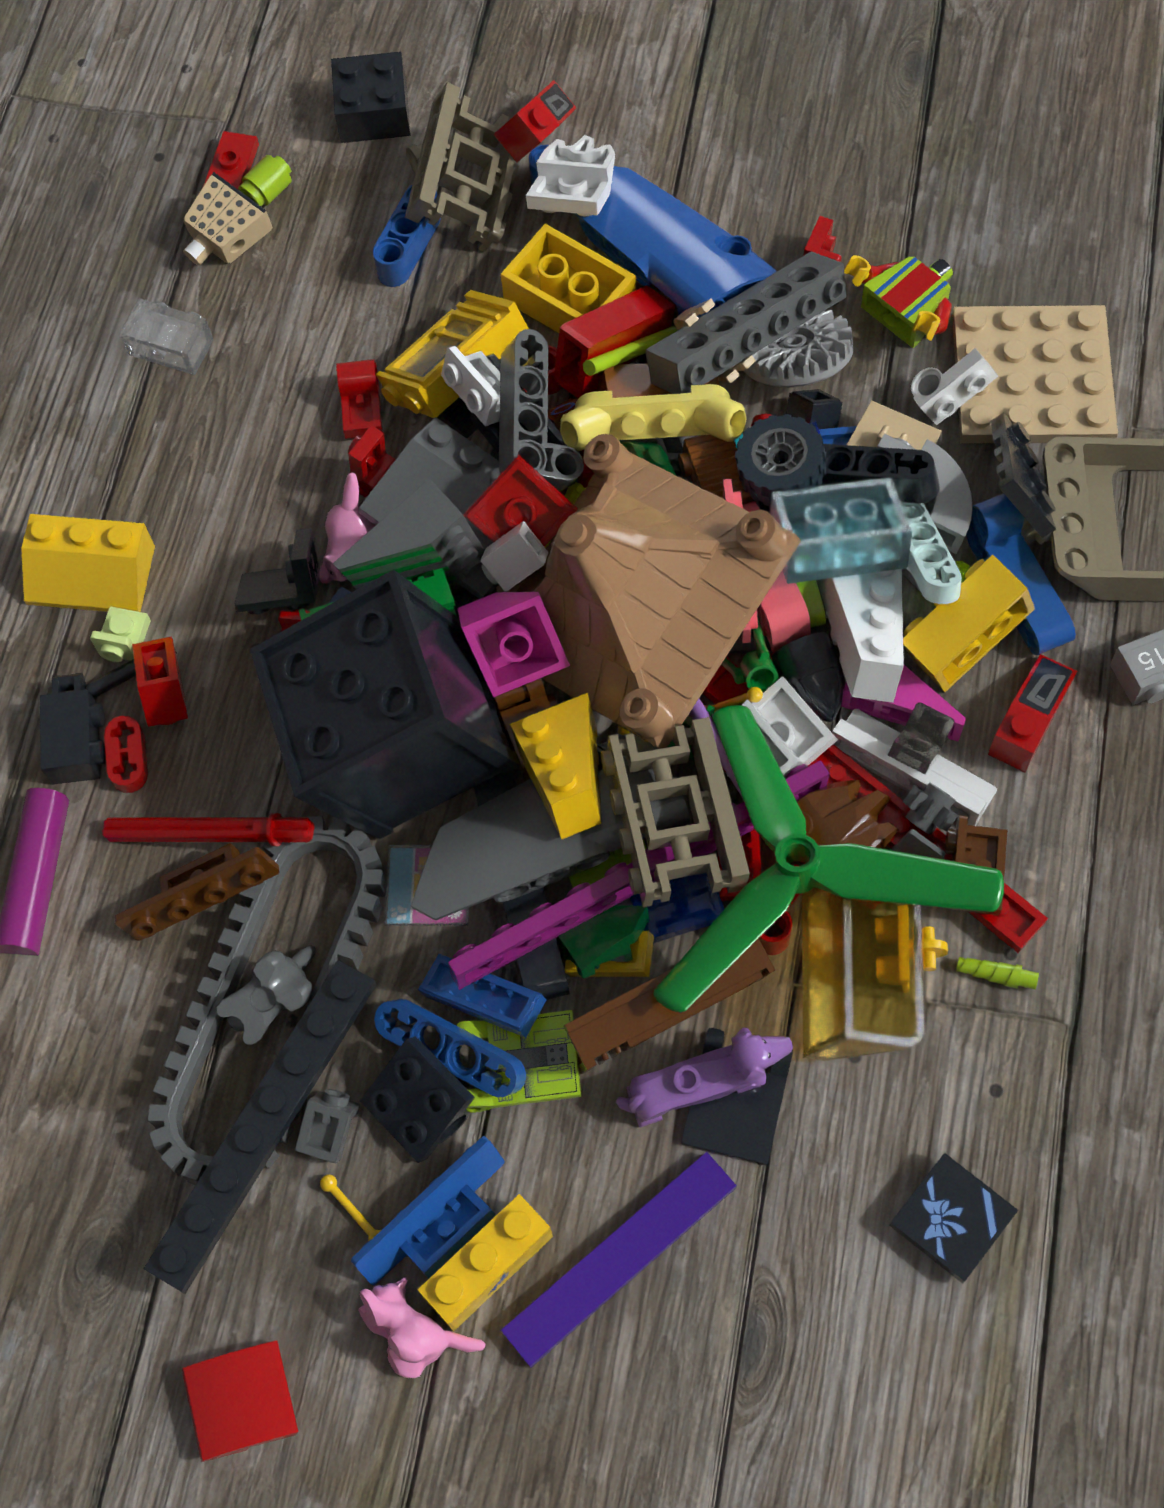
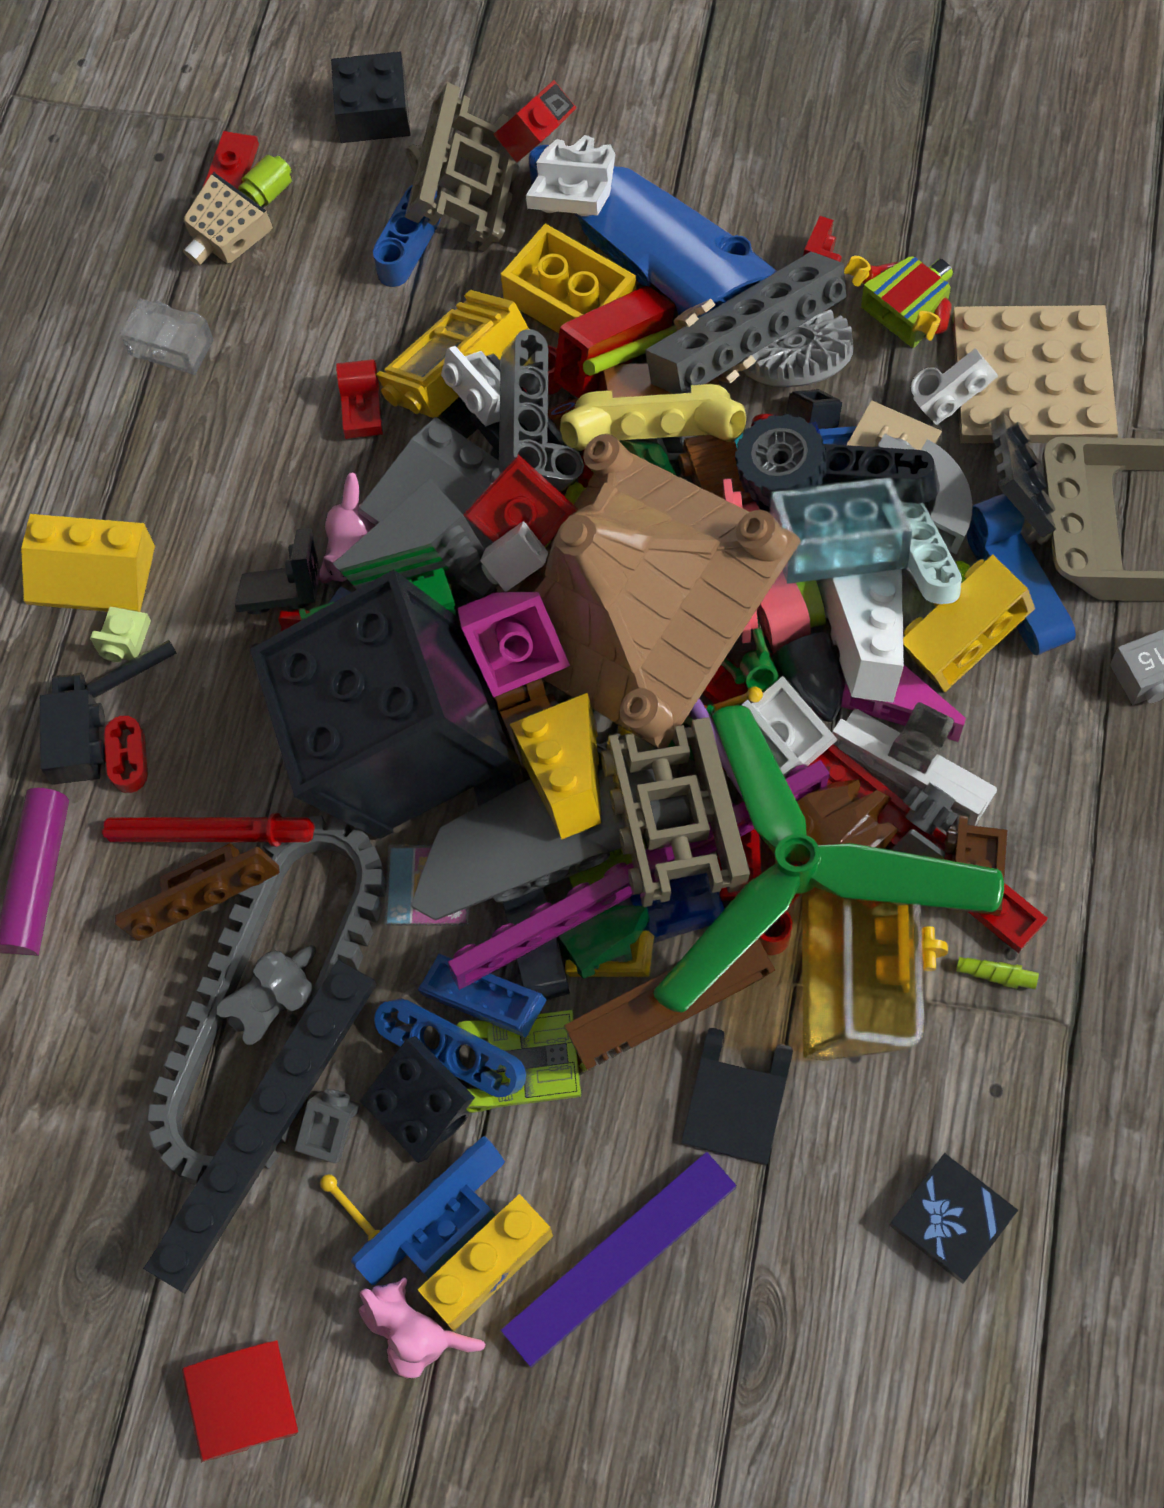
(159, 682): red slope -> none
(369, 459): red plate -> none
(704, 1076): medium lavender animal -> none
(1031, 713): red slope -> none

